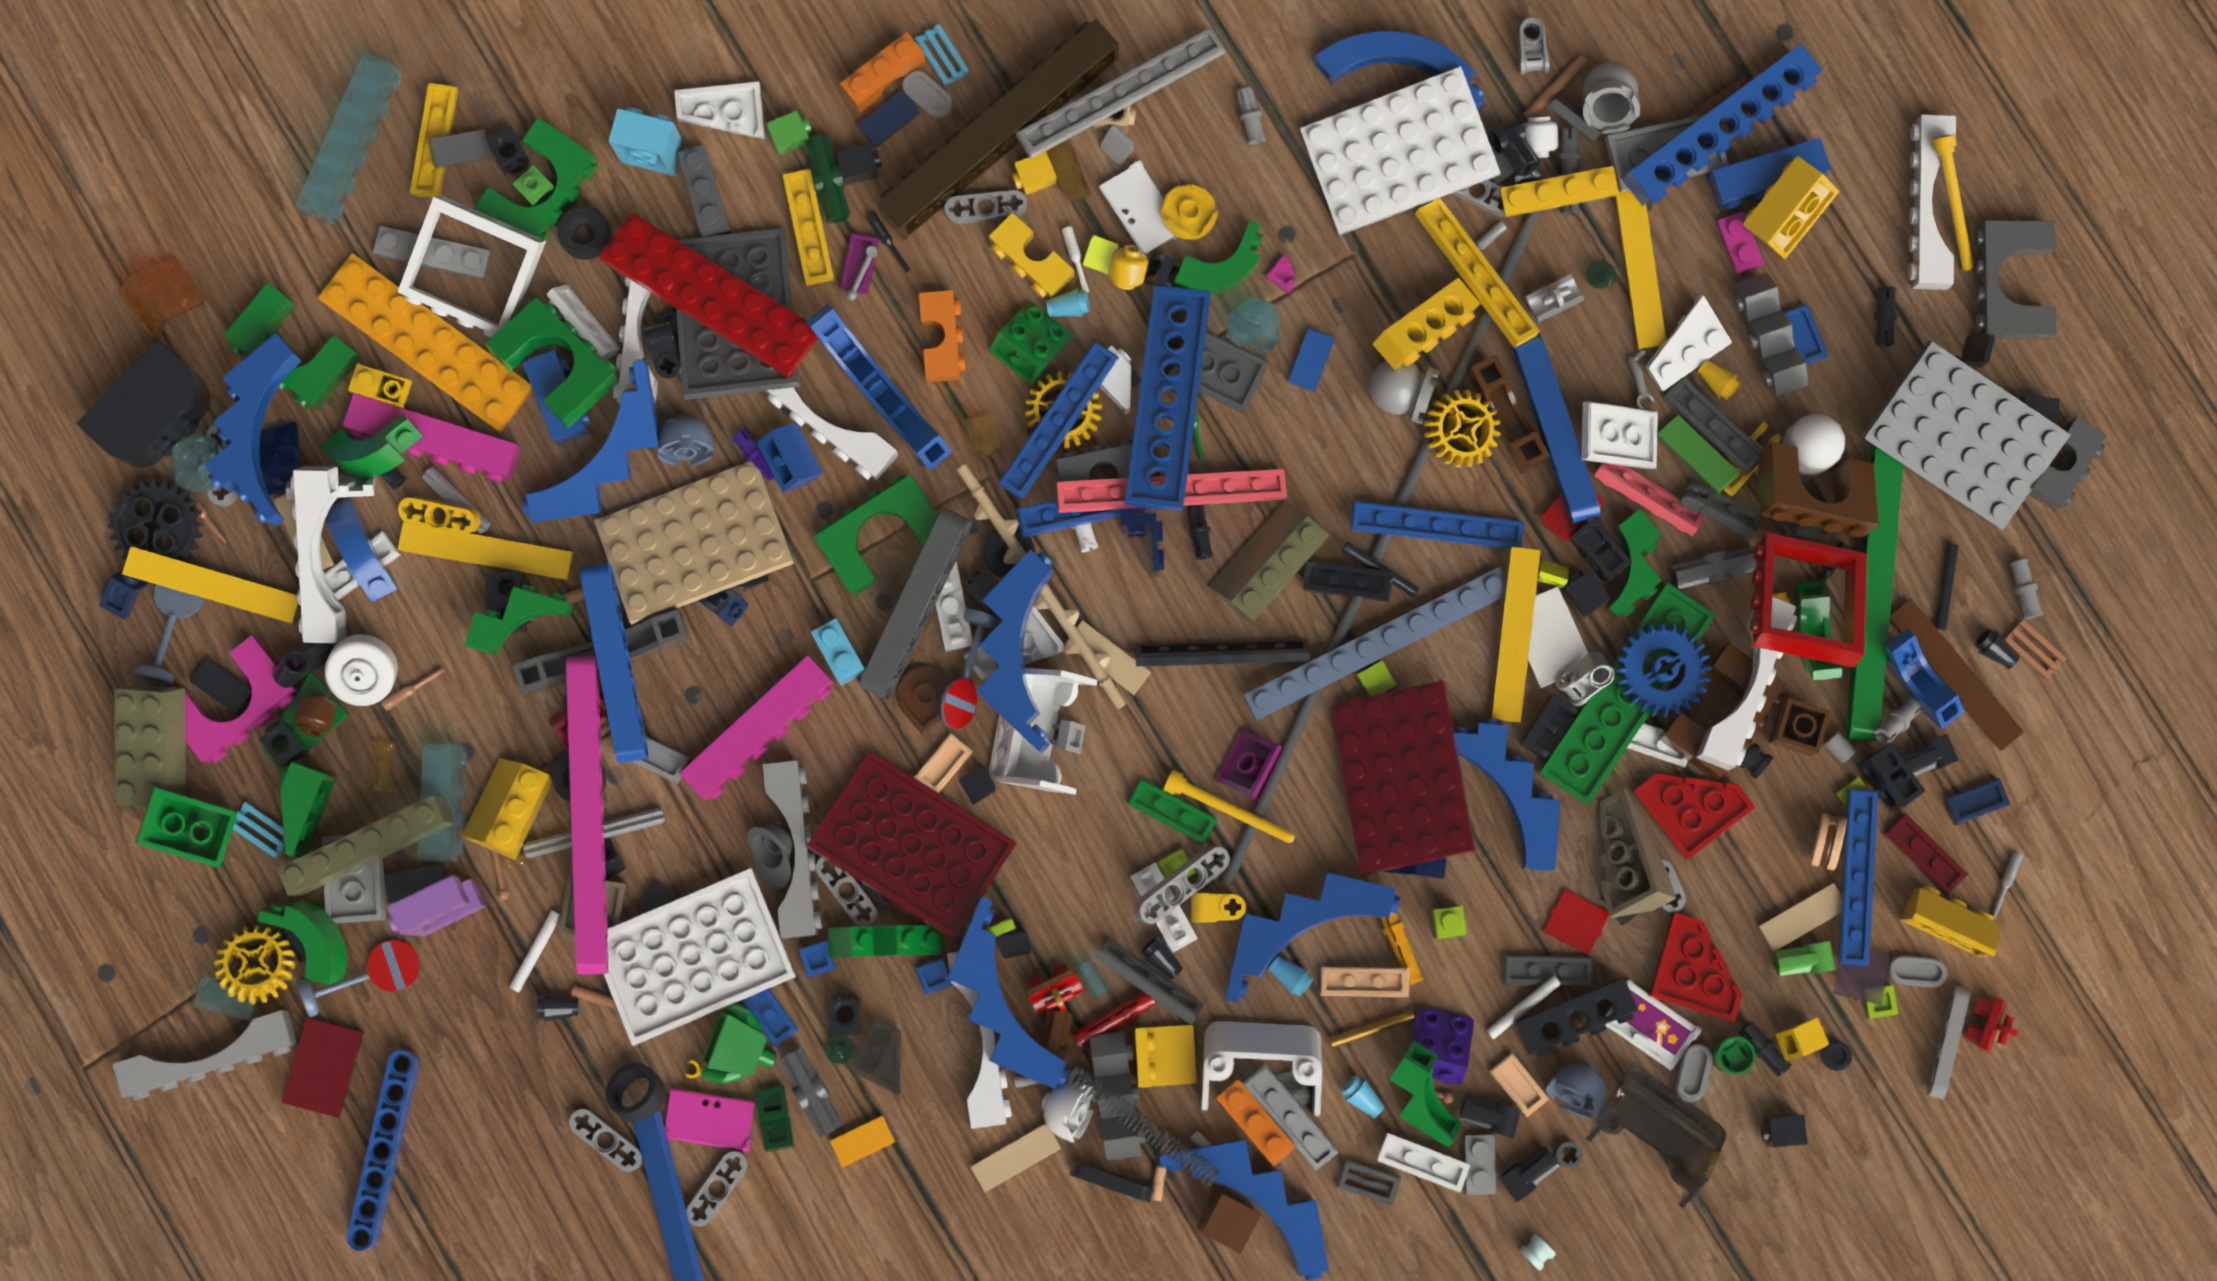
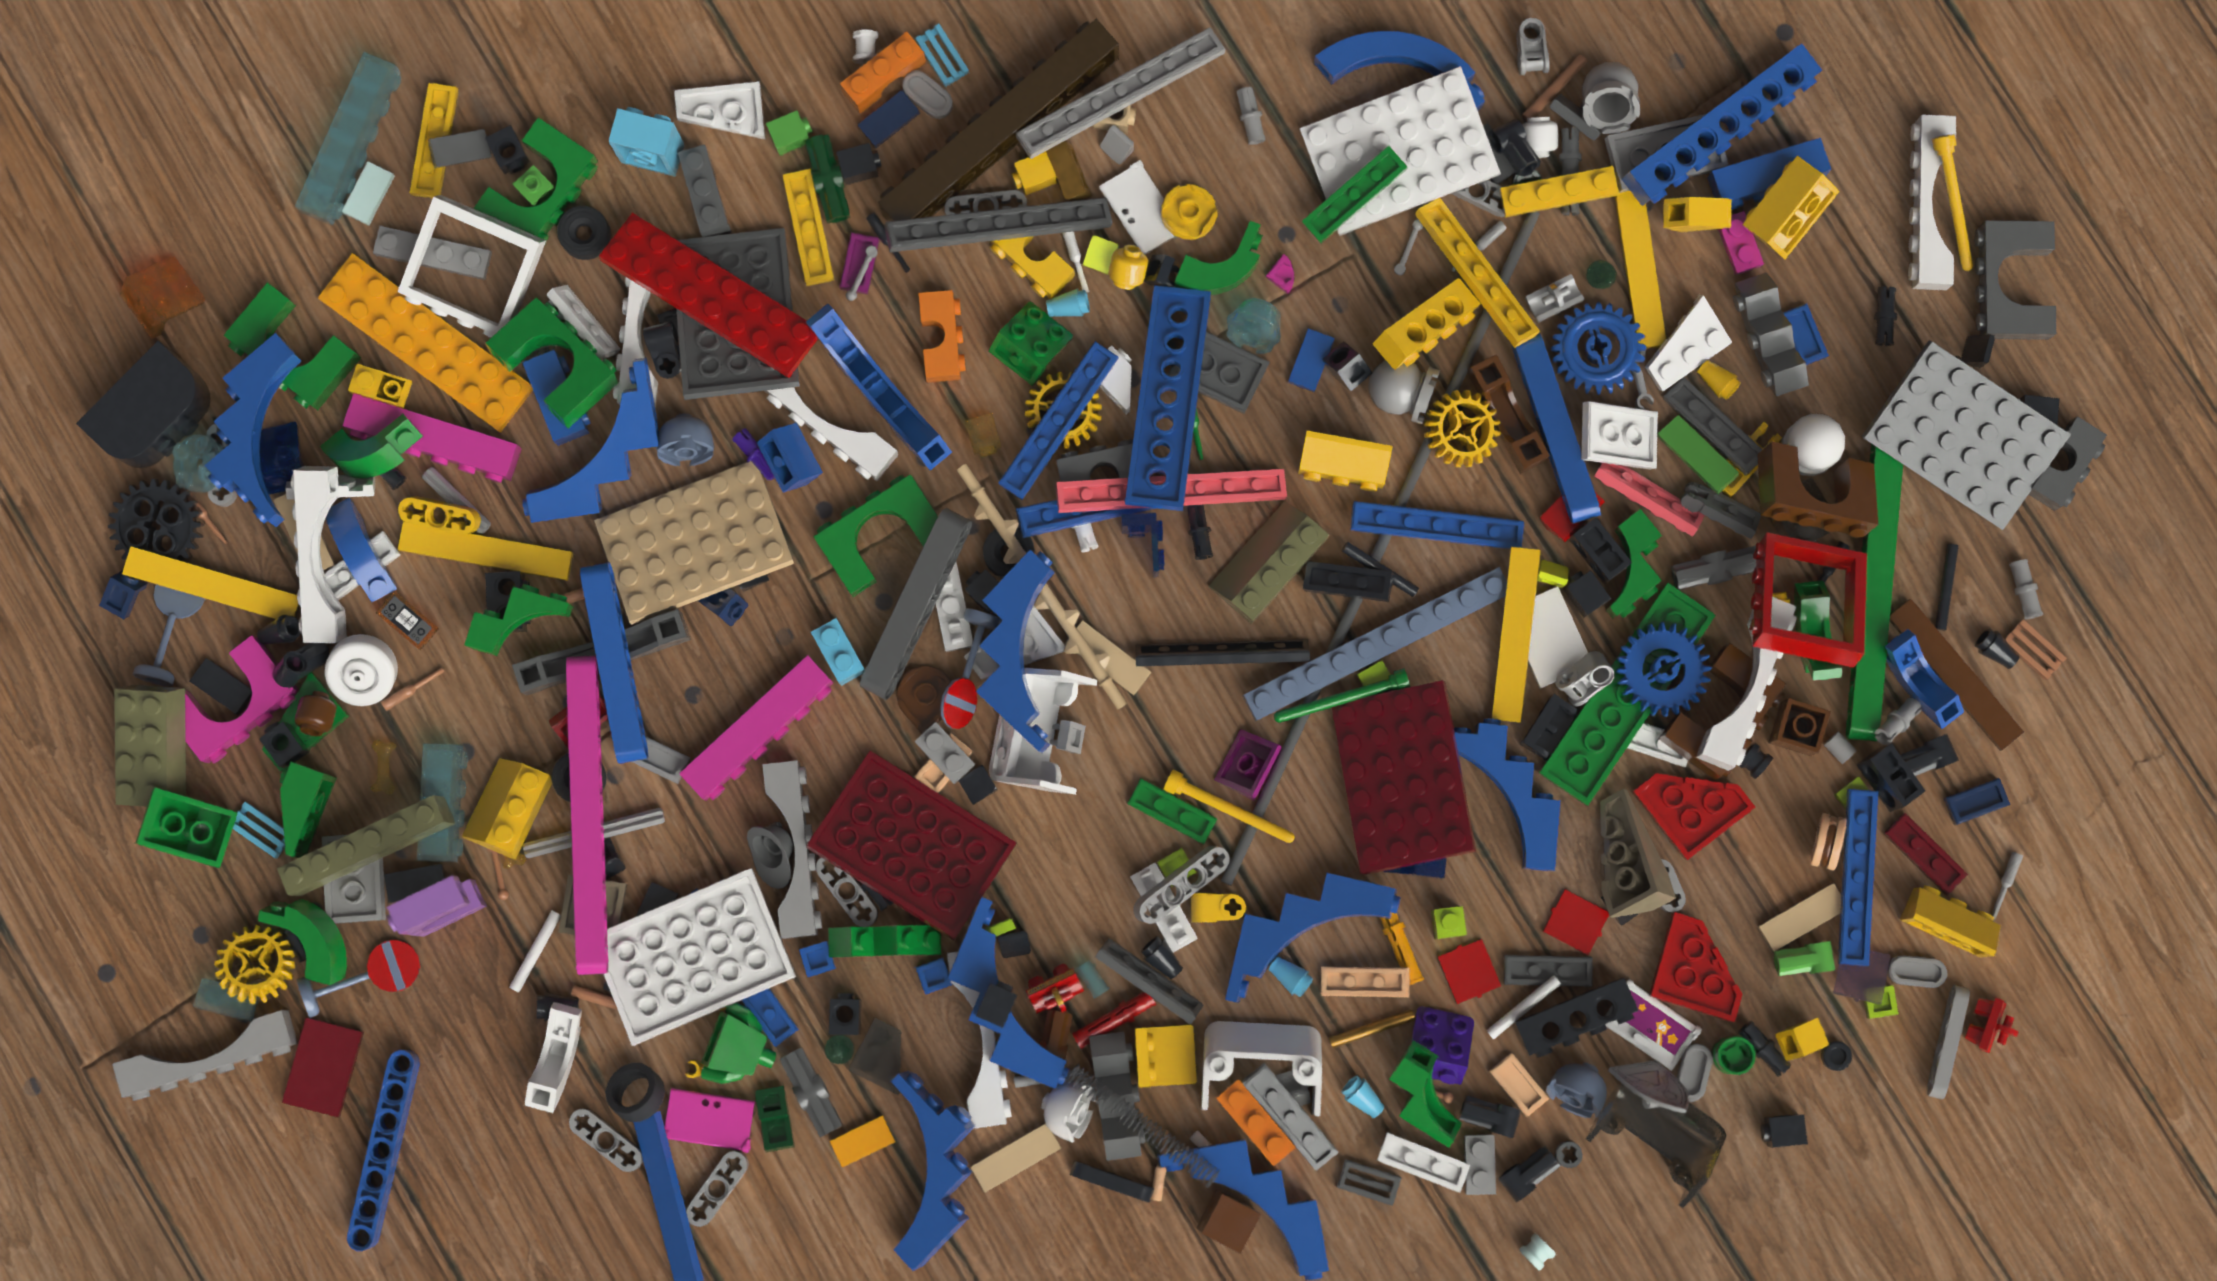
(281, 630): none -> black cone
(368, 193): none -> light aqua tile
(407, 620): none -> tile
(555, 1059): none -> white arch
(864, 45): none -> white bush
(945, 753): none -> light grey plate
(946, 1171): none -> blue arch
(997, 224): none -> dark grey tile
(997, 1003): none -> black brick
(1344, 461): none -> yellow slope
(1347, 366): none -> black brick
(1355, 194): none -> green plate
(1396, 681): none -> green piece
(1400, 268): none -> light grey hinge
(1469, 971): none -> red piece
(1606, 374): none -> blue gear
(1653, 1084): none -> light grey shield
(1696, 214): none -> yellow slope

